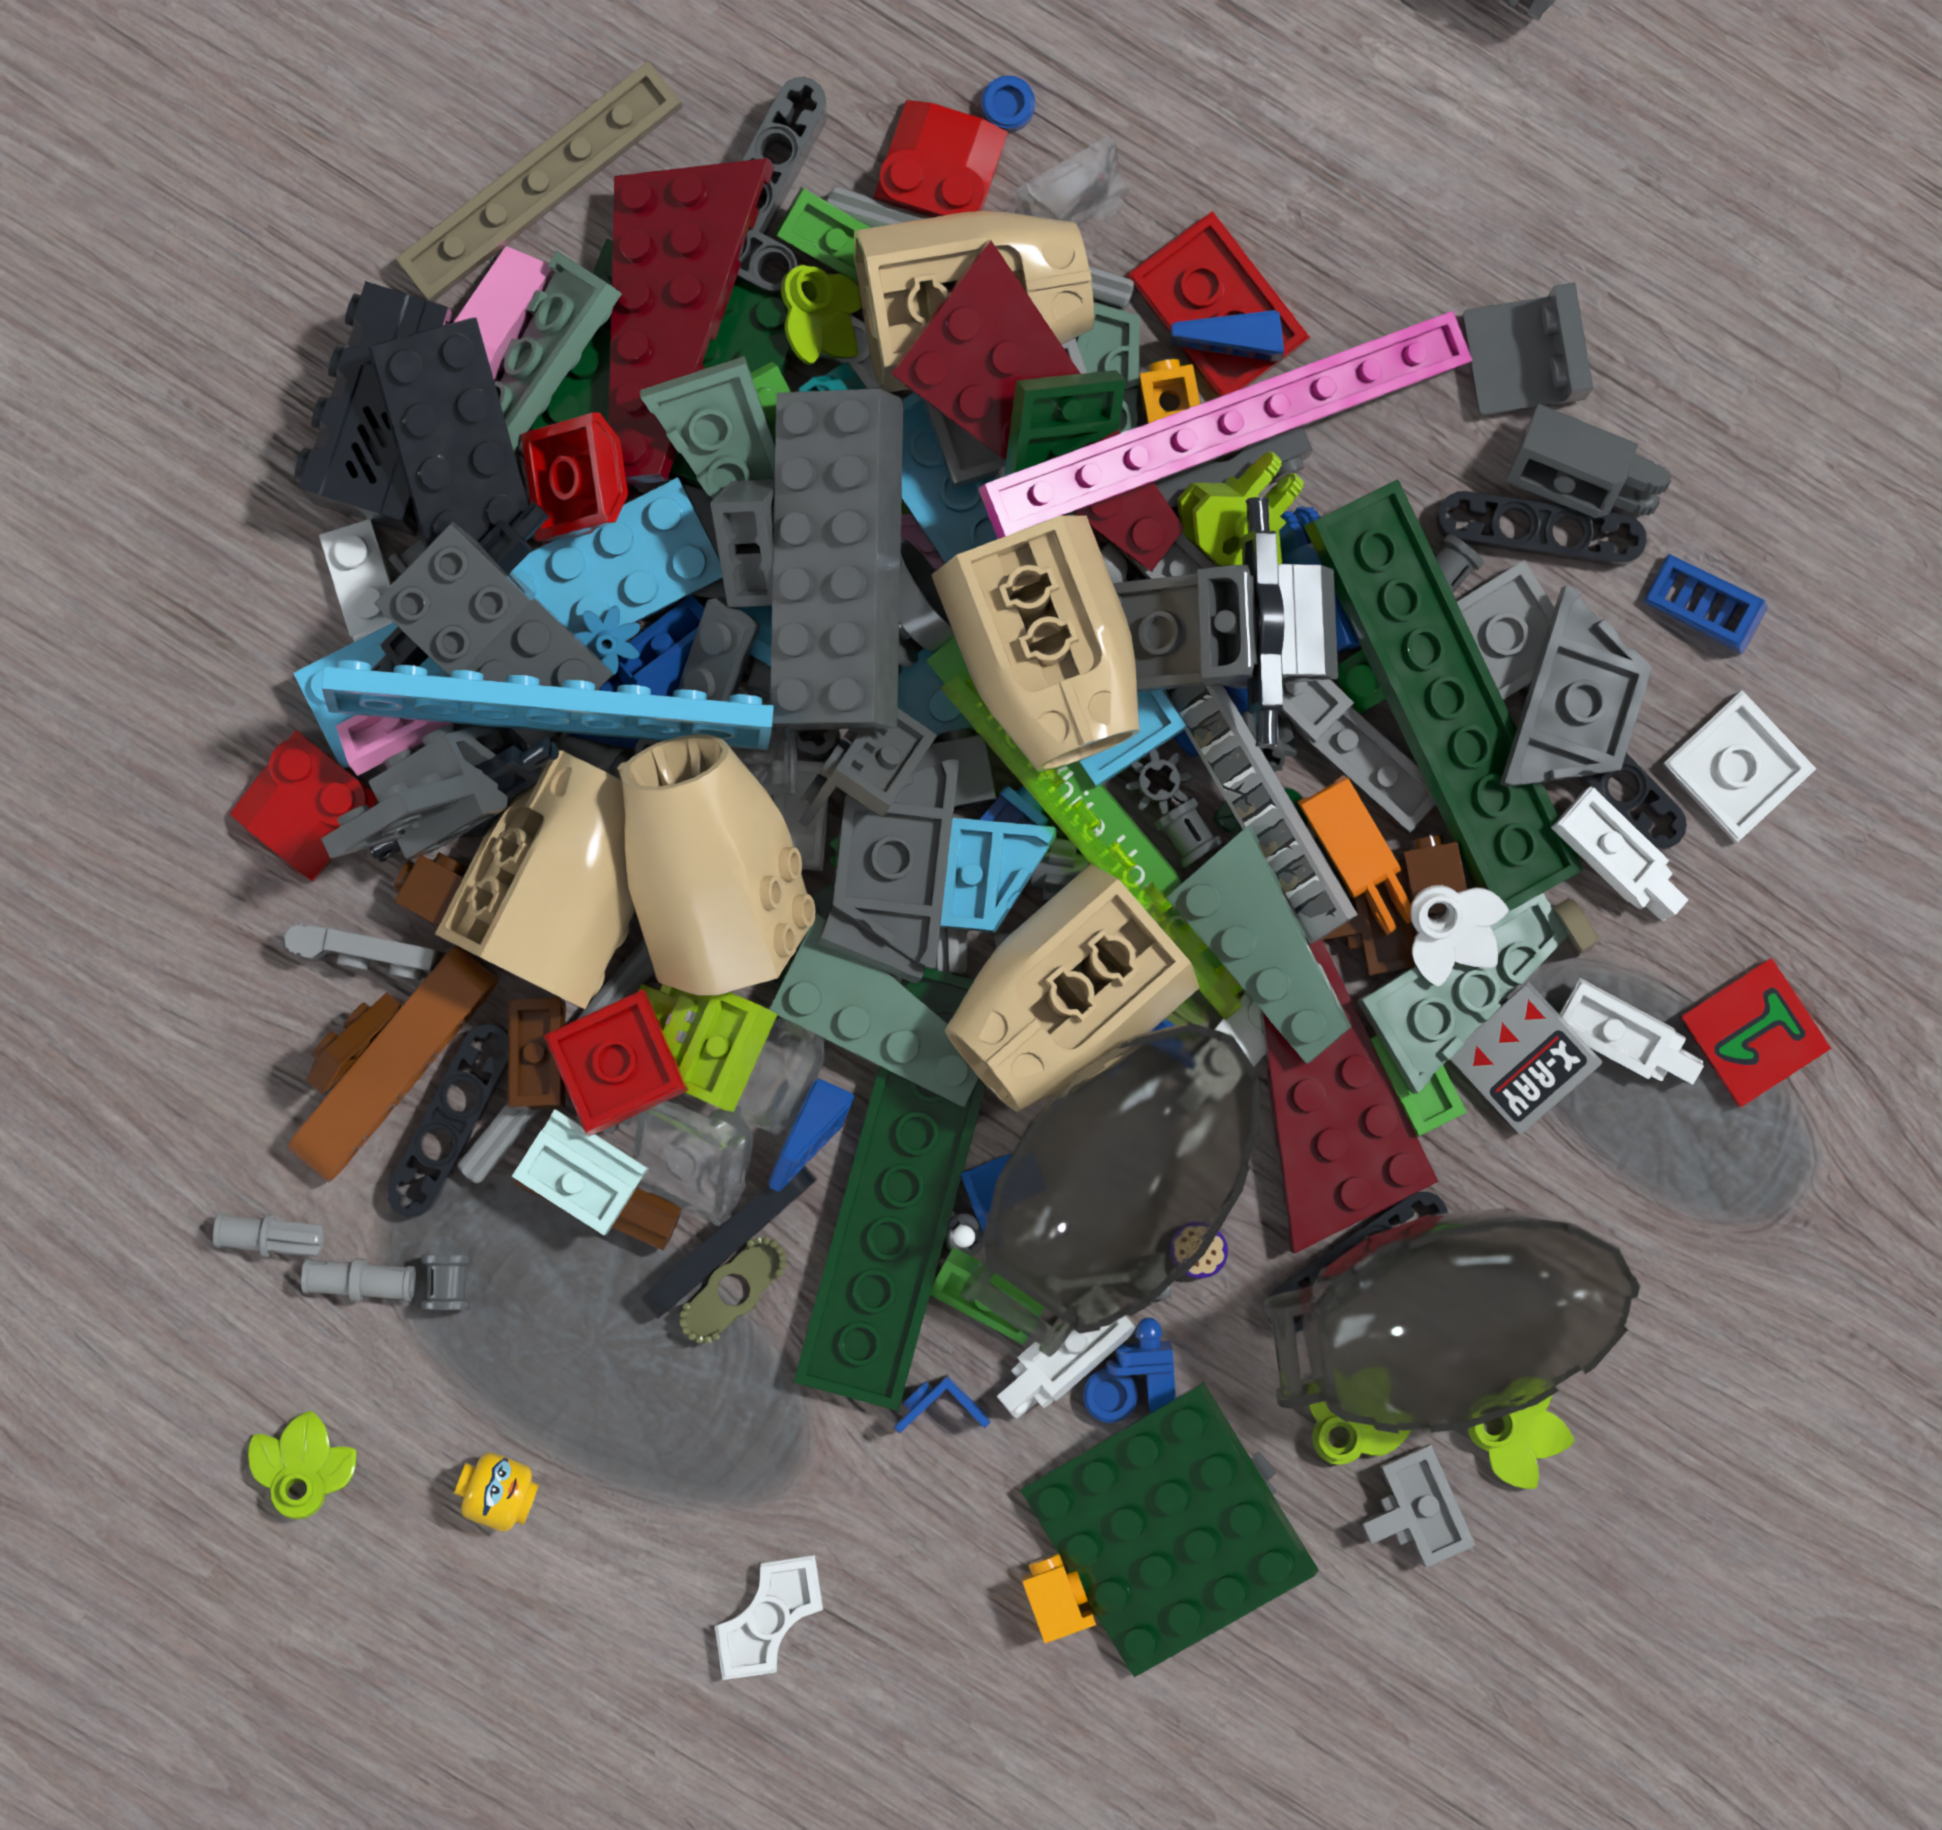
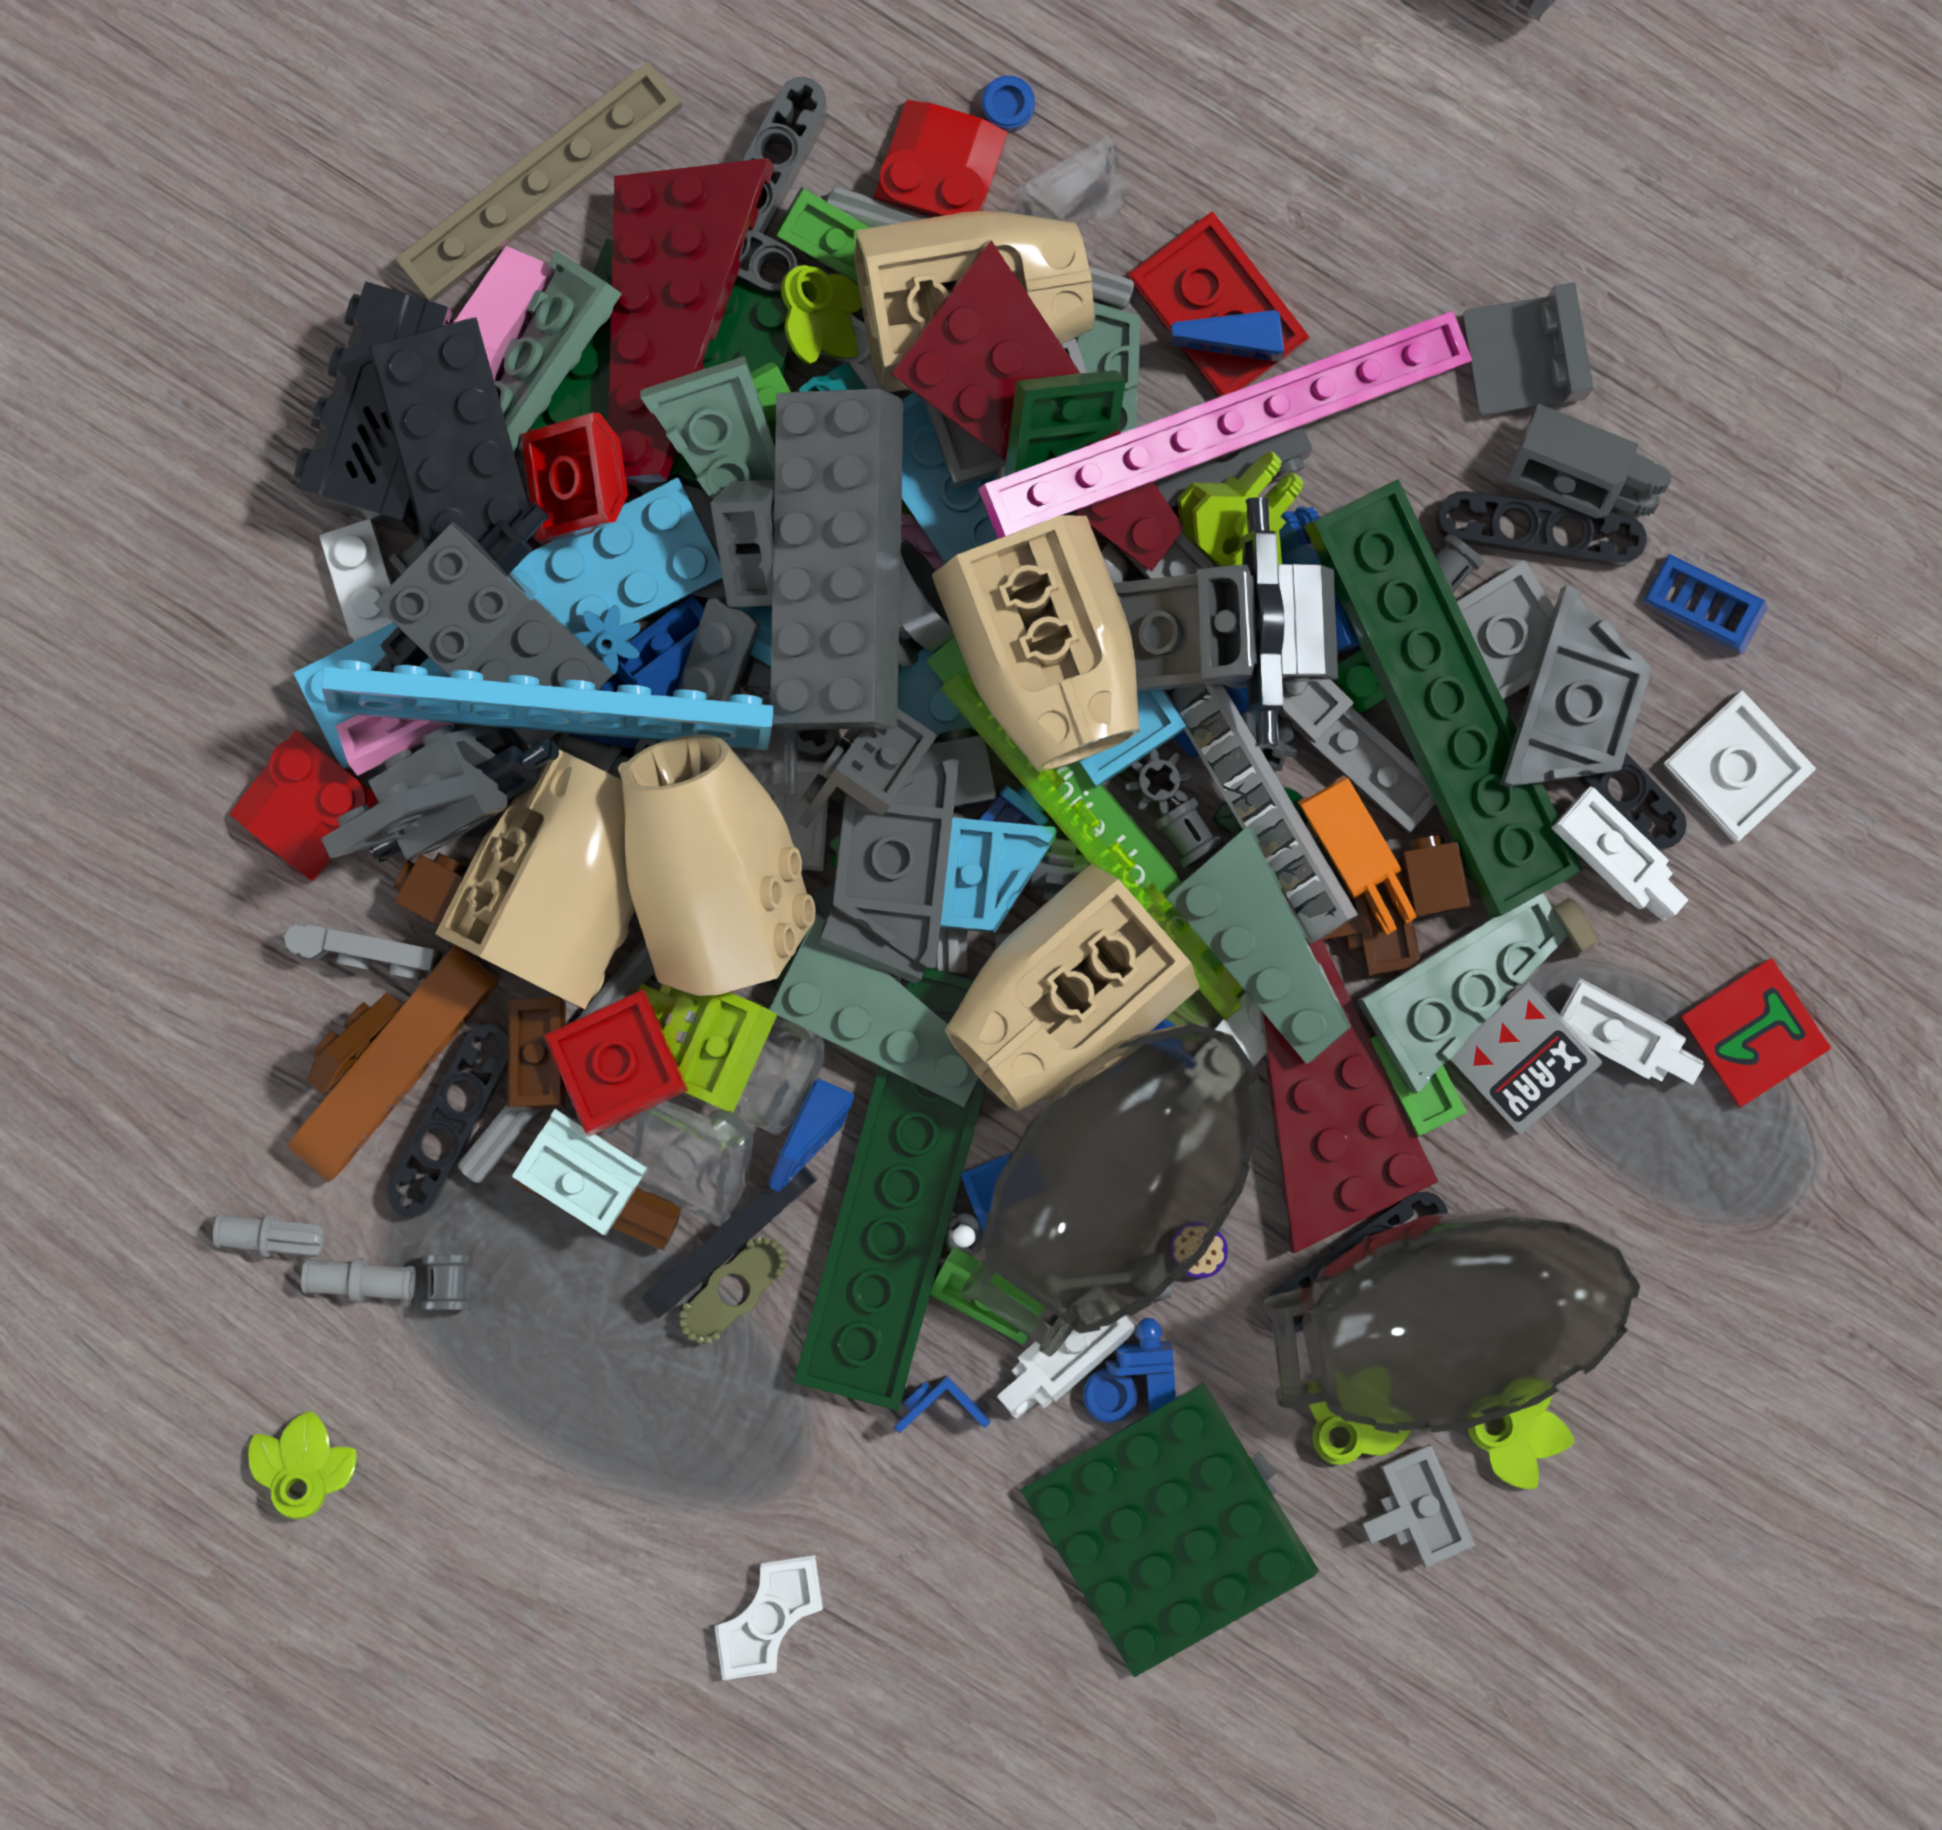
(496, 1492): yellow head -> none
(1056, 1598): light orange brick -> none
(1167, 378): light orange brick -> none
(1459, 934): white plate -> none

